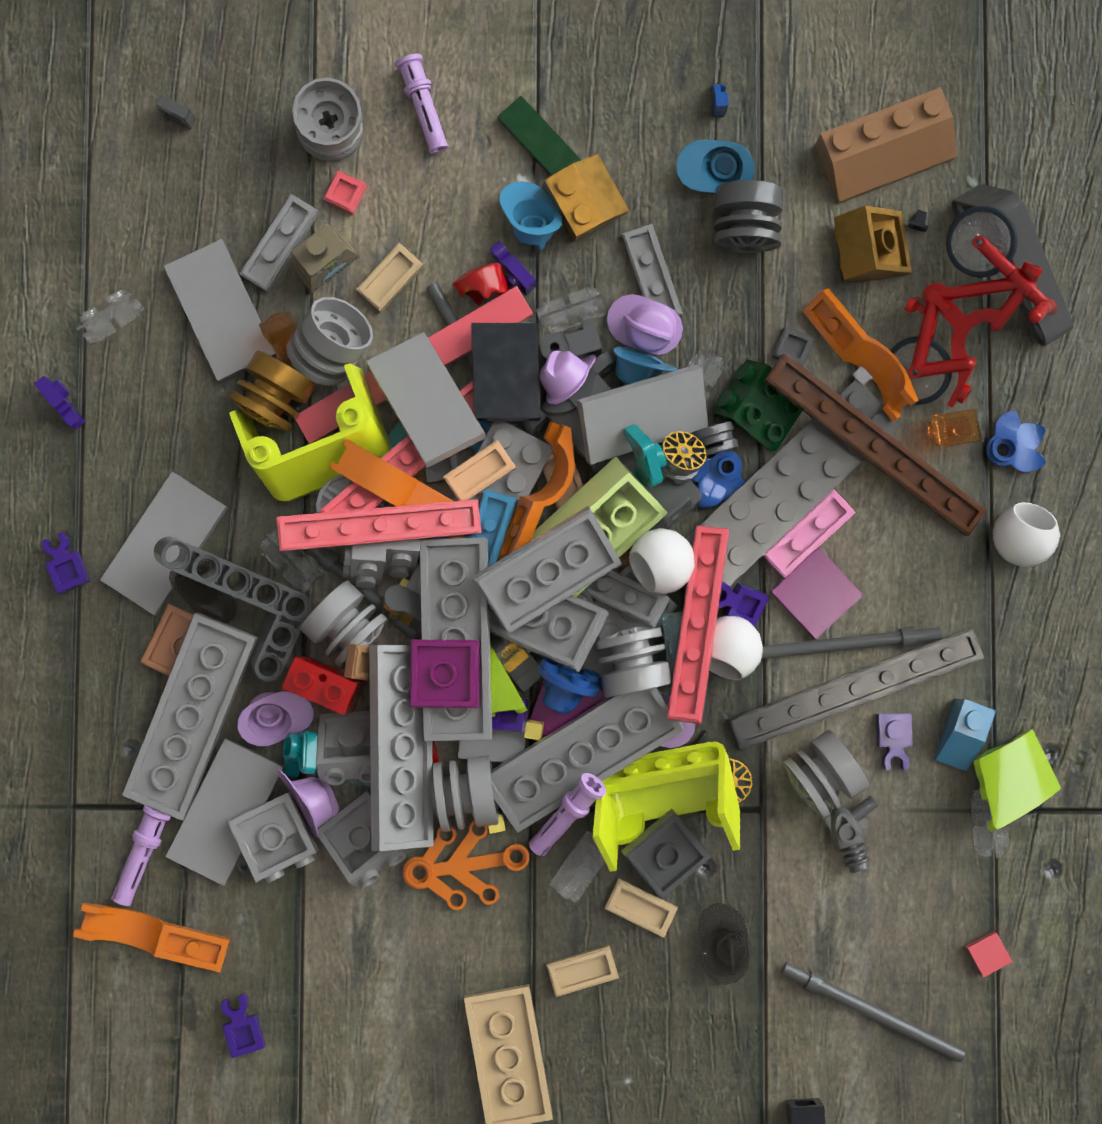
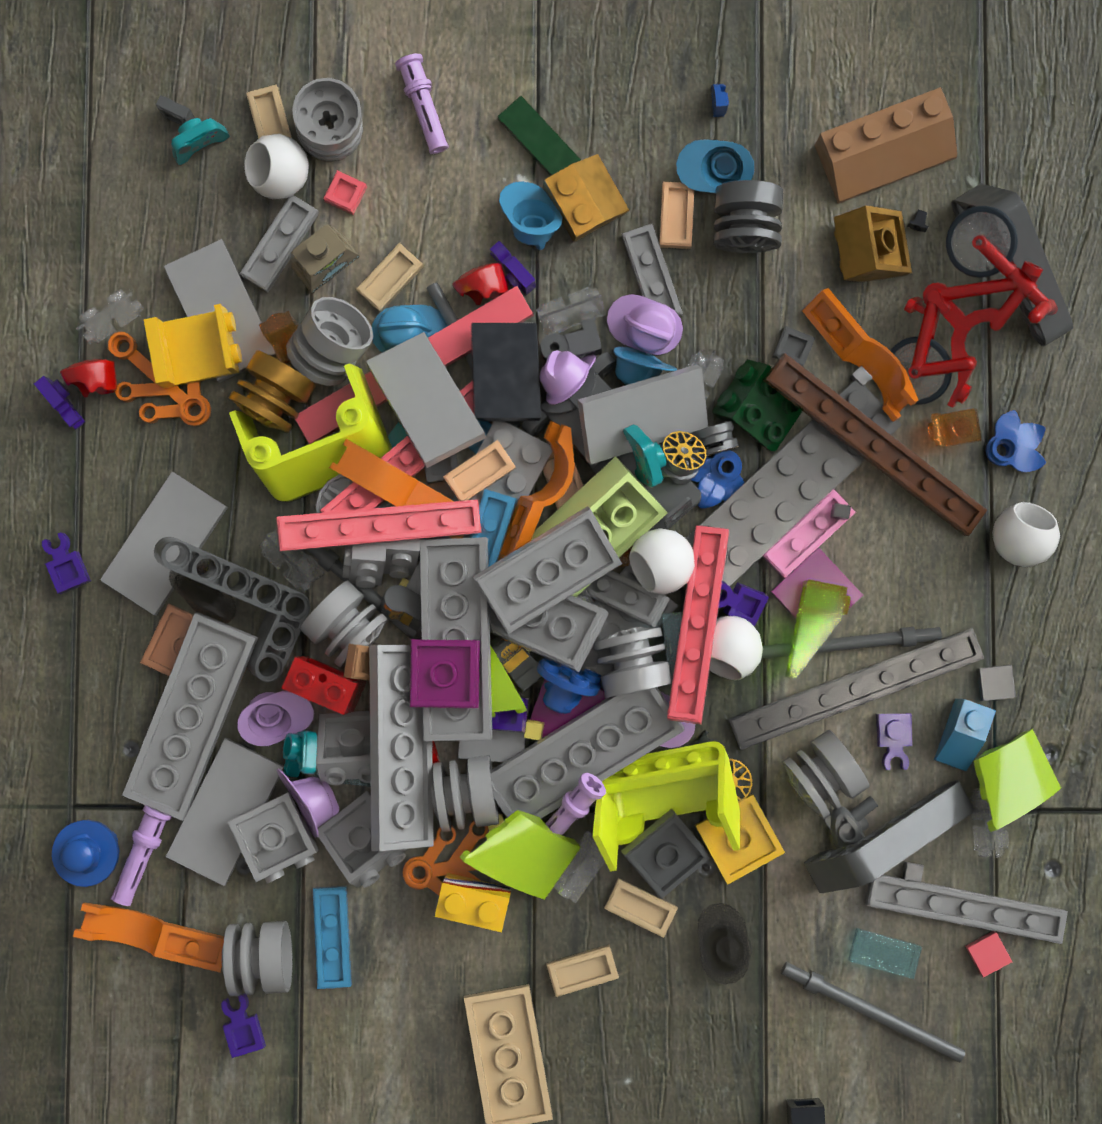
(85, 853): none -> blue plate
(91, 376): none -> red hair
(184, 400): none -> orange plant
(193, 347): none -> yellow panel
(196, 135): none -> teal piece
(254, 958): none -> light grey wheel
(268, 111): none -> tan tile
(276, 166): none -> white helmet
(332, 937): none -> dark azure tile
(404, 322): none -> dark azure piece
(473, 902): none -> yellow panel
(523, 854): none -> lime slope
(676, 216): none -> light nougat tile
(757, 842): none -> yellow plate
(817, 616): none -> clear neon green slope
(840, 511): none -> black piece
(885, 953): none -> clear light blue tile
(891, 843): none -> beam
(912, 871): none -> flat silver piece
(967, 908): none -> light grey tile
(996, 682): none -> tile

